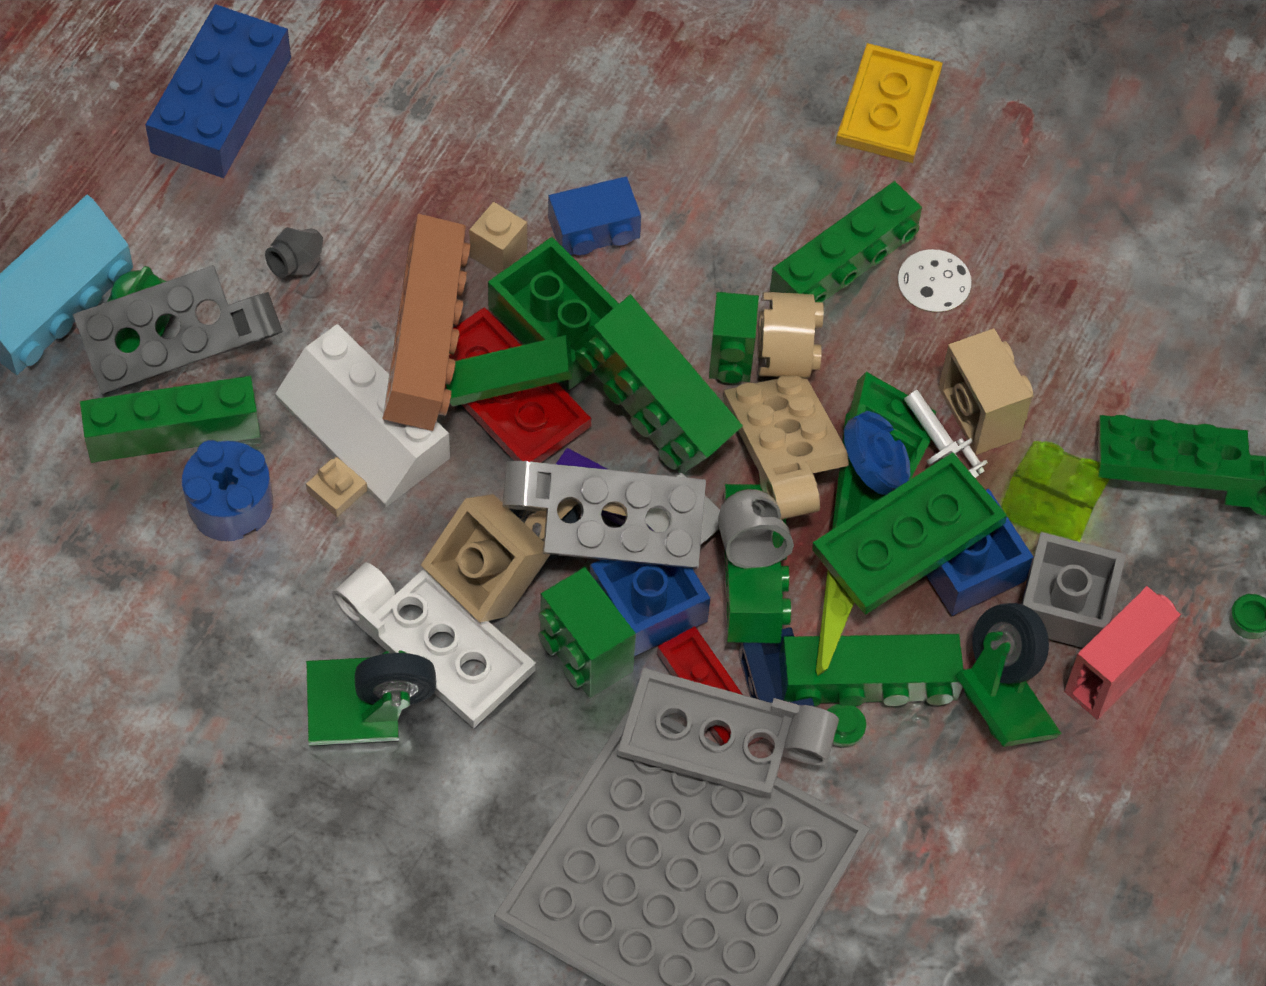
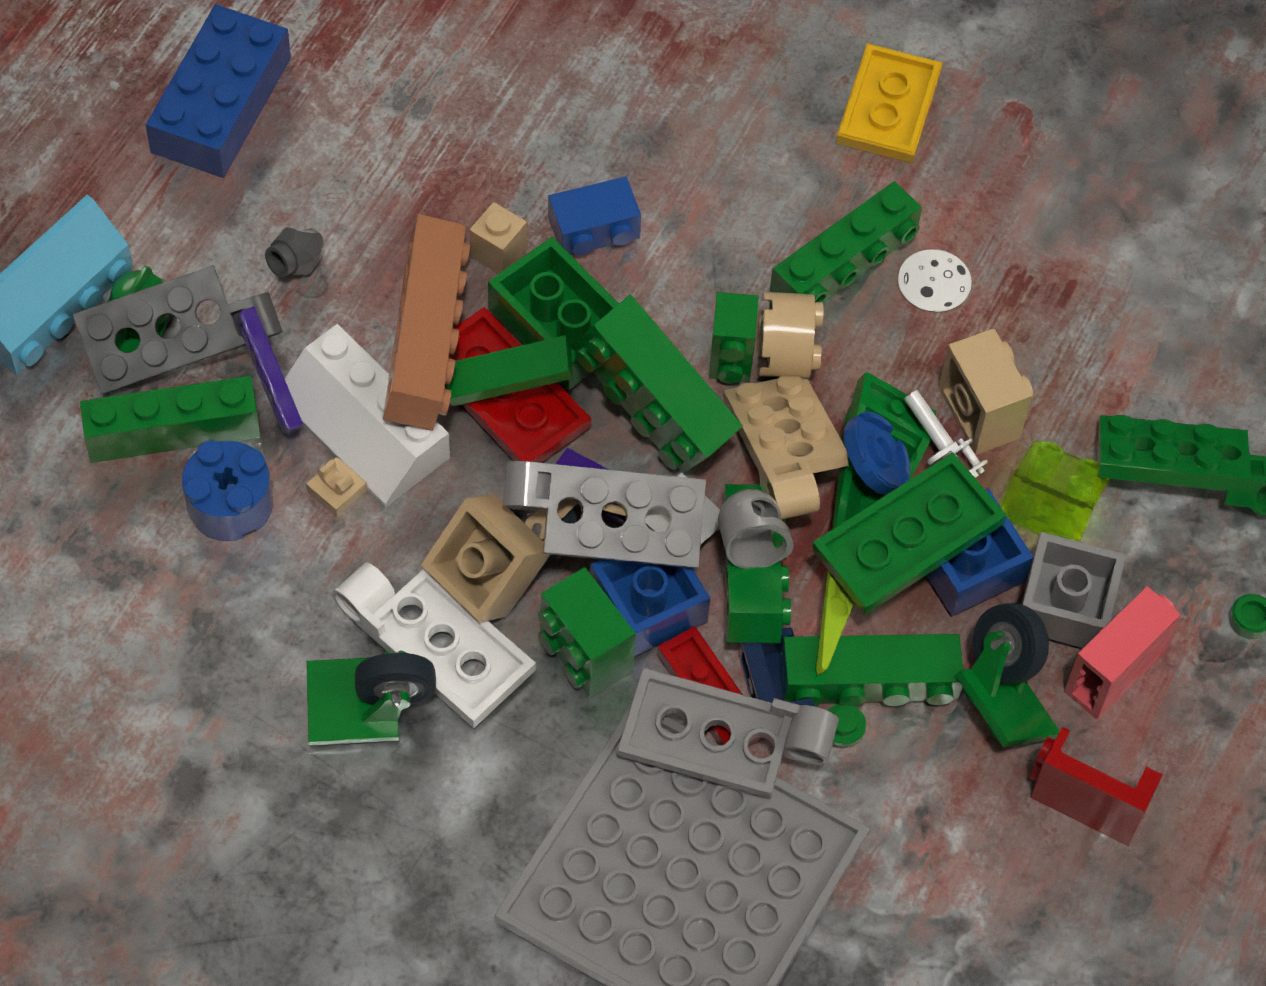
(269, 371): none -> dark purple tile
(1089, 793): none -> red panel

